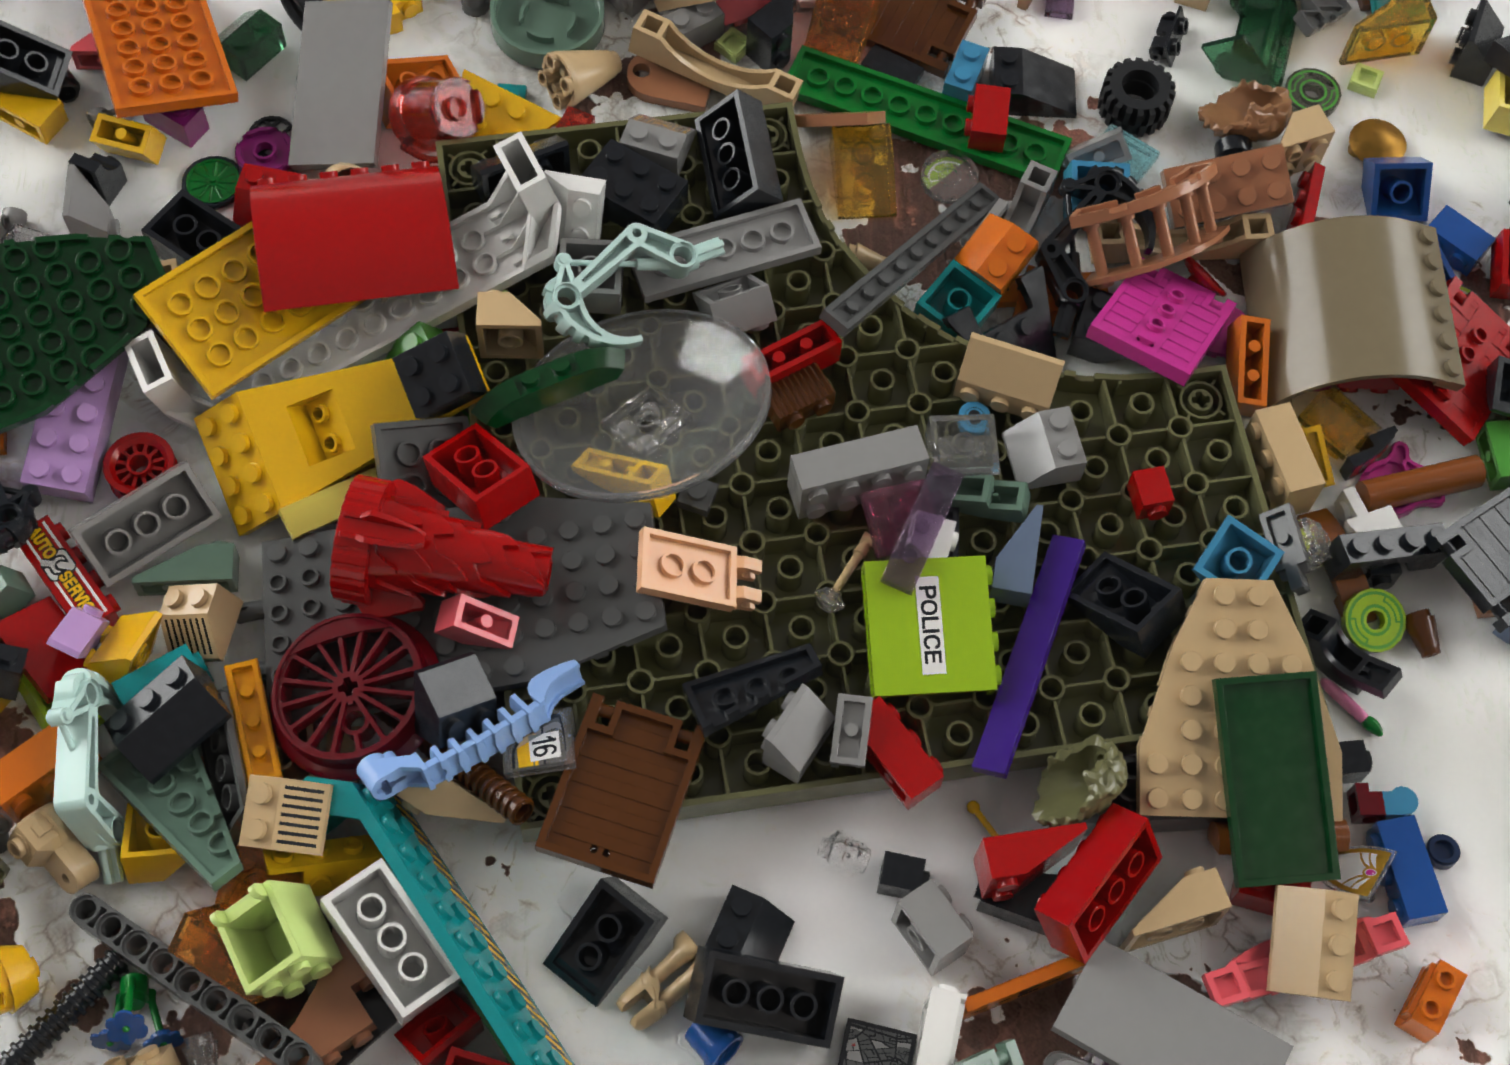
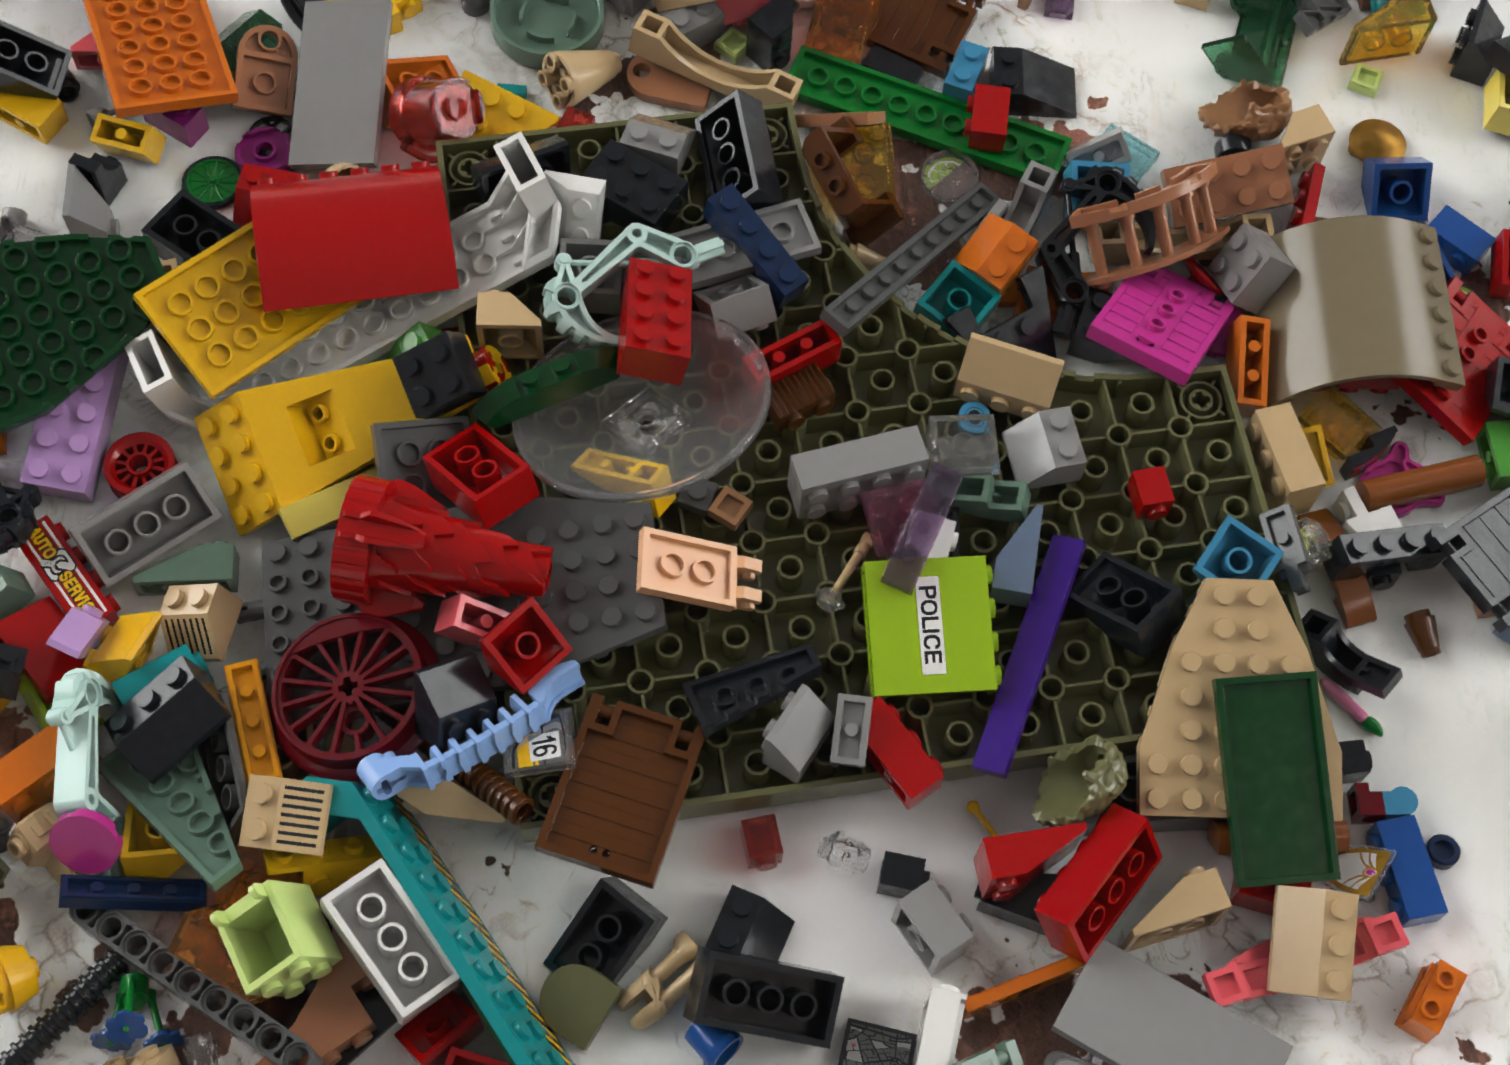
(85, 841): none -> dark pink tile
(132, 893): none -> dark blue tile
(265, 74): none -> nougat tile
(491, 366): none -> piece
(524, 646): none -> red slope
(577, 1002): none -> olive tile
(655, 321): none -> red brick
(730, 508): none -> medium nougat plate
(736, 220): none -> dark blue arch
(761, 842): none -> clear red brick
(860, 217): none -> reddish brown windscreen
(1137, 79): black tyre -> none
(1169, 36): black hinge -> none
(1250, 268): none -> light grey brick
(1317, 81): clear smoke tile -> none
(1390, 614): lime tile -> none

